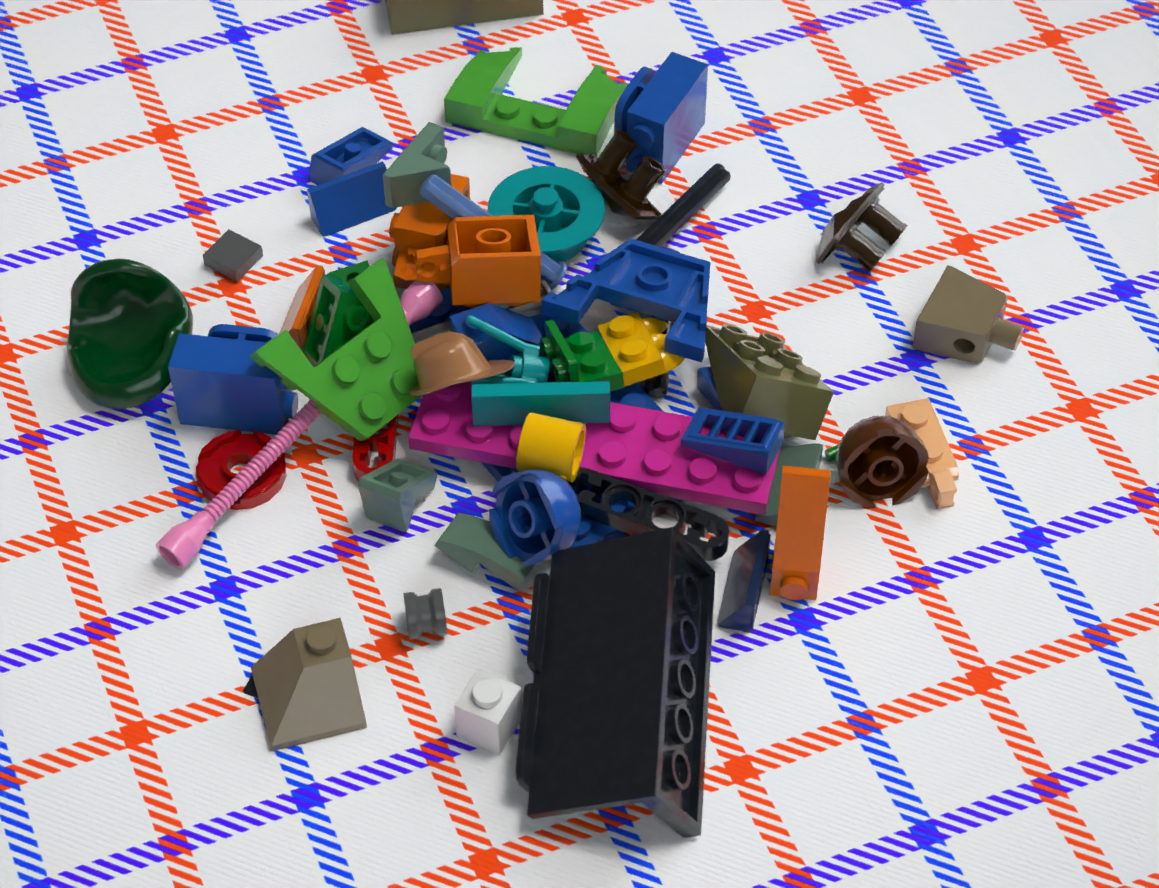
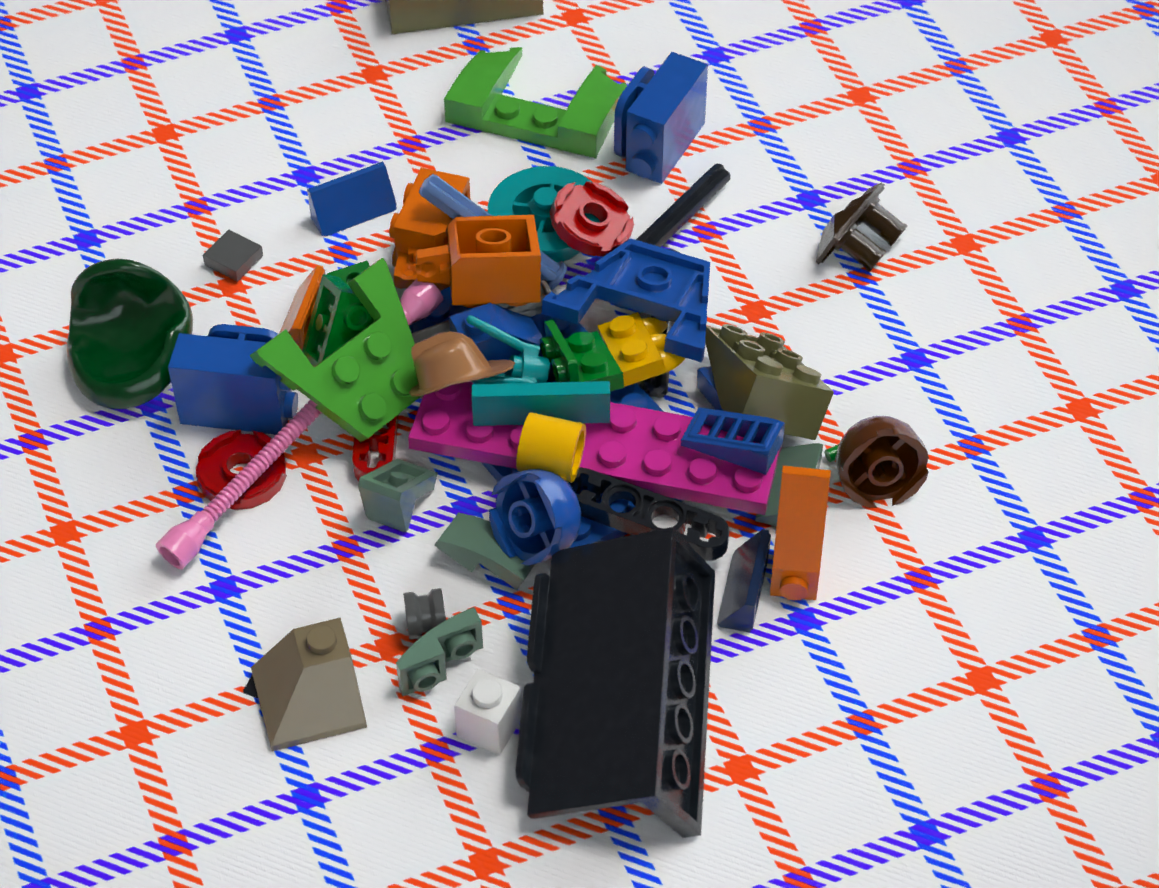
(348, 155): blue slope -> none
(415, 164): sand green slope -> none
(425, 661): none -> sand green slope
(580, 232): none -> red tile
(624, 195): dark brown connector -> none
(941, 462): light nougat hinge -> none
(964, 319): dark tan torso -> none

